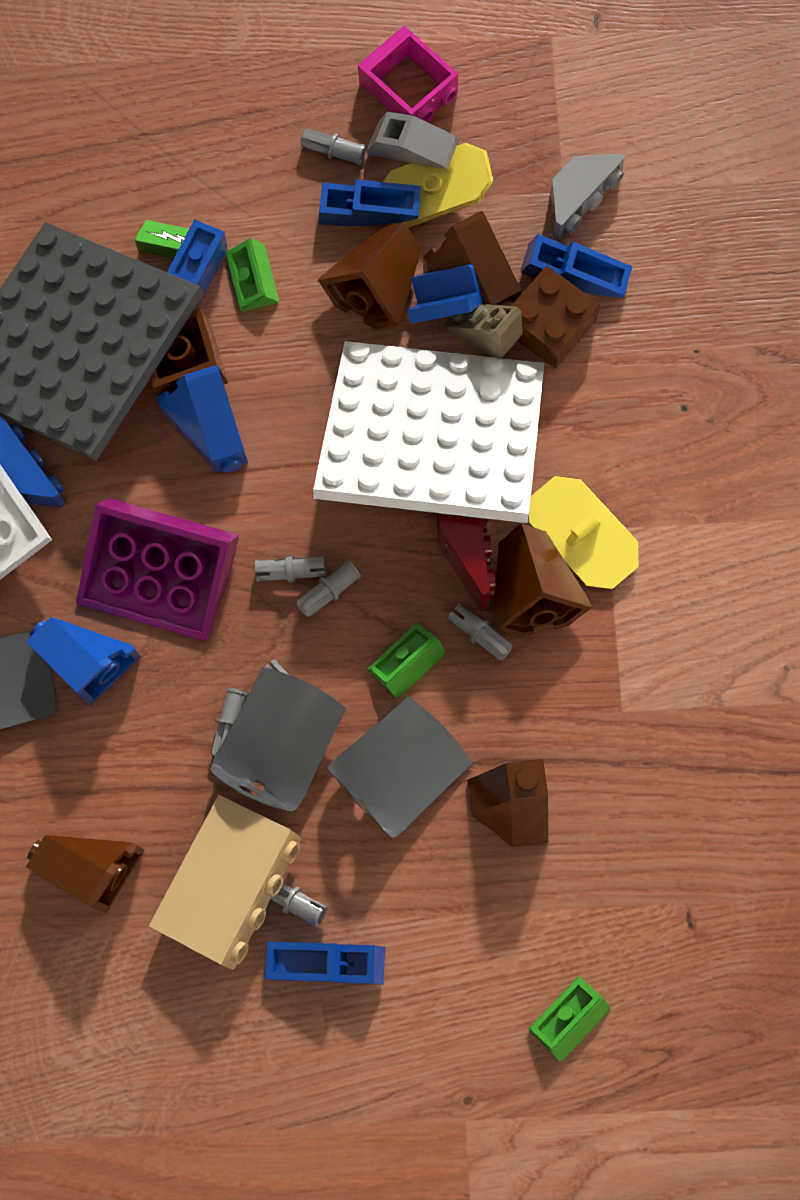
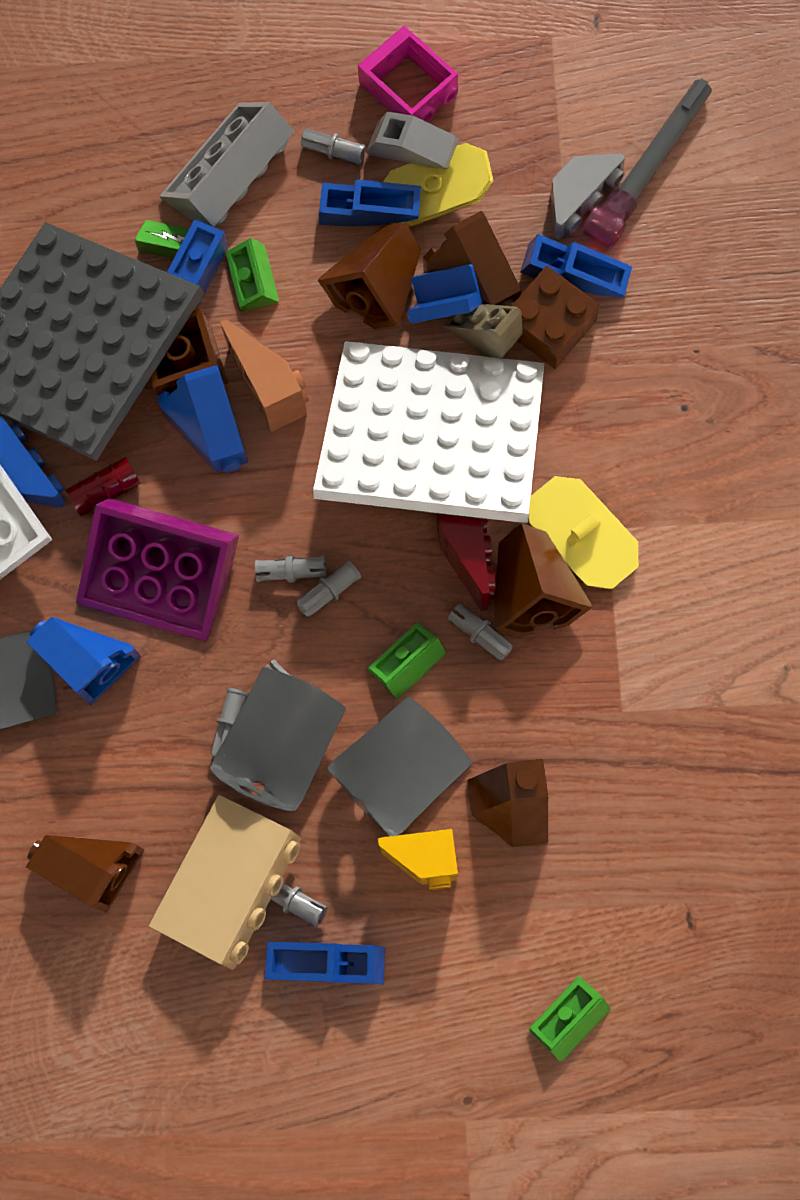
(102, 485): none -> dark red axle
(228, 162): none -> light grey slope
(268, 376): none -> nougat slope
(424, 856): none -> yellow slope
(608, 222): none -> dark grey piece

